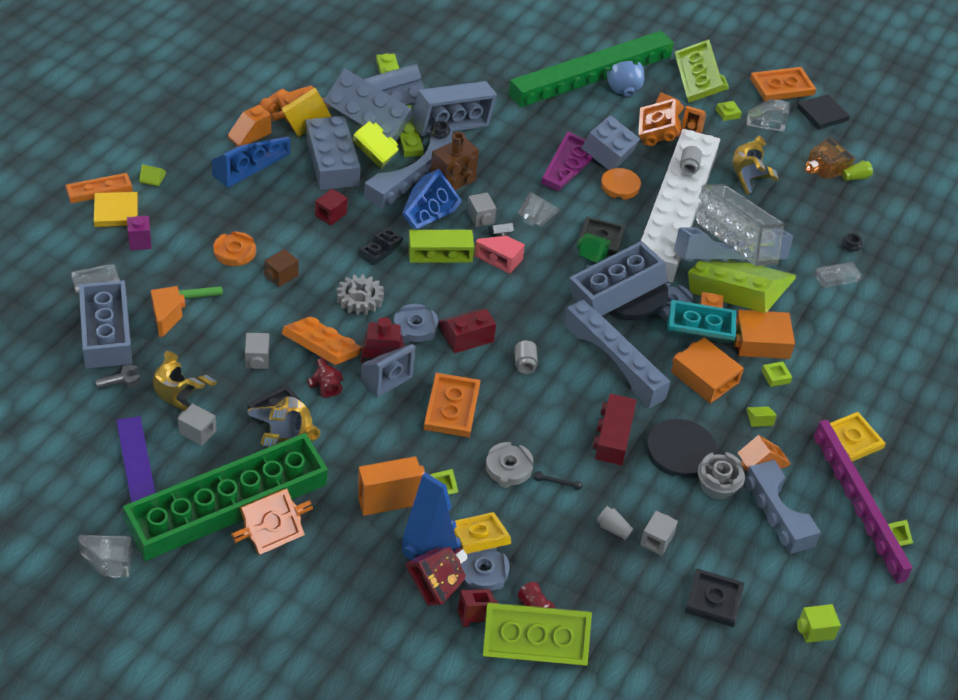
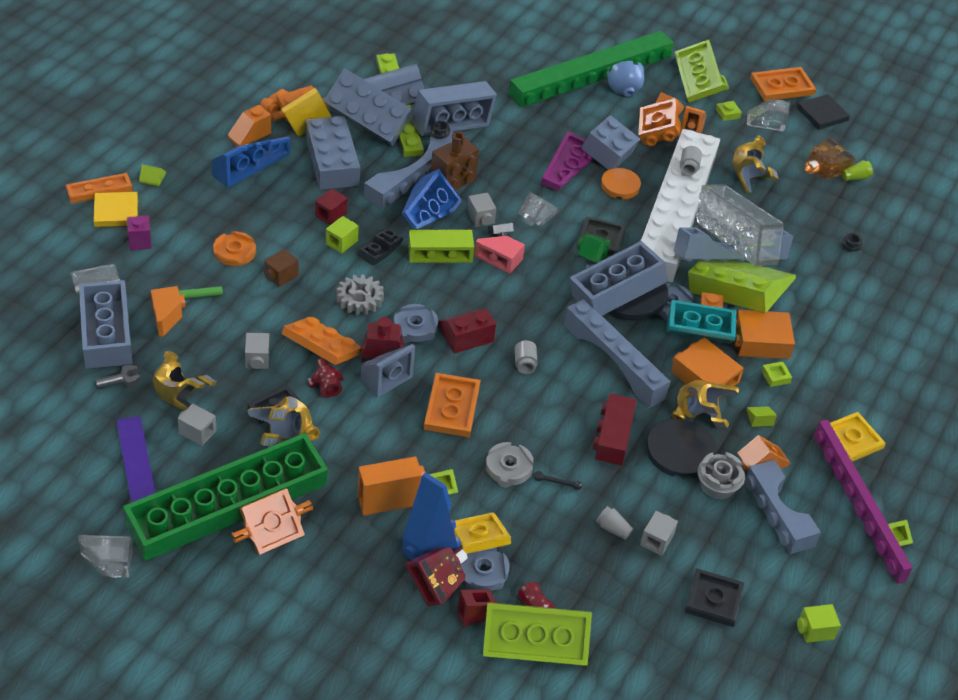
(342, 234): none -> lime brick
(375, 144): neon yellow slope -> none
(701, 398): none -> pearl gold piece
(838, 274): clear plate -> none

